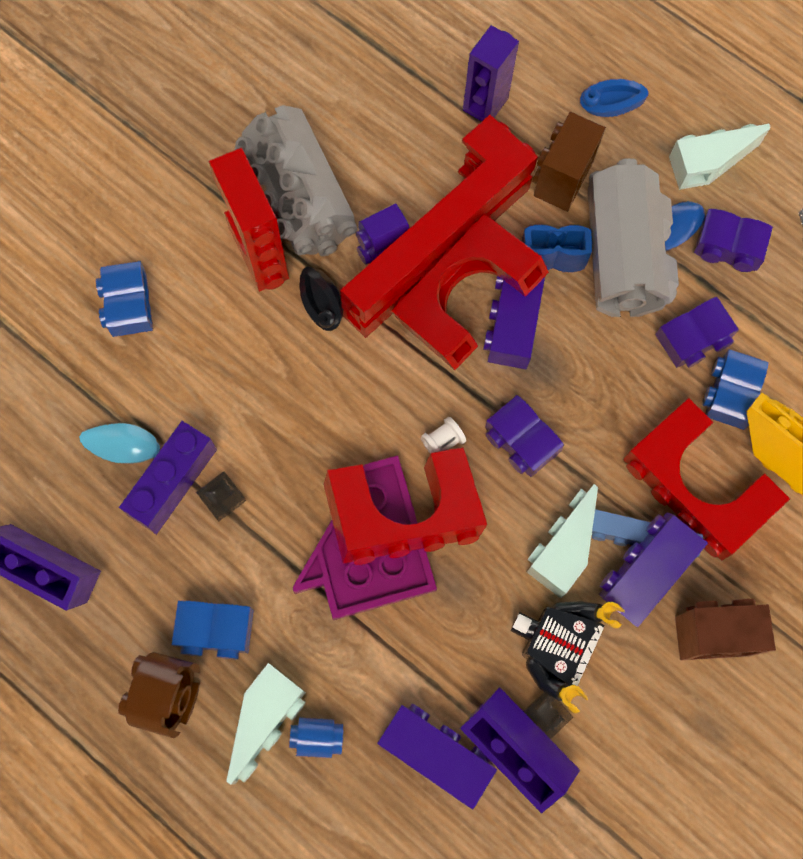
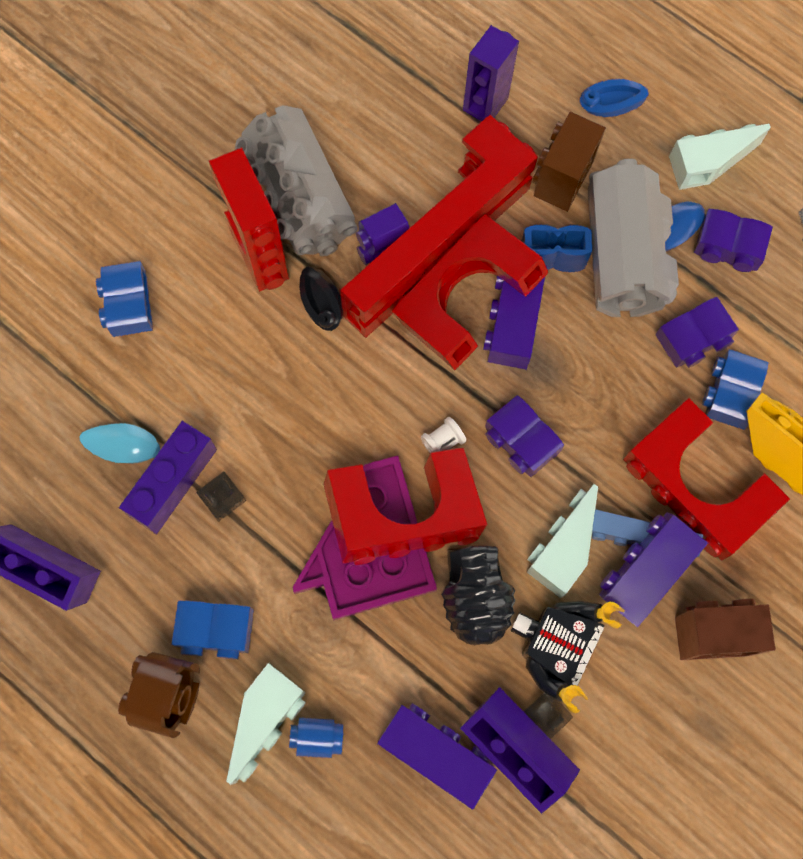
(476, 595): none -> black hair

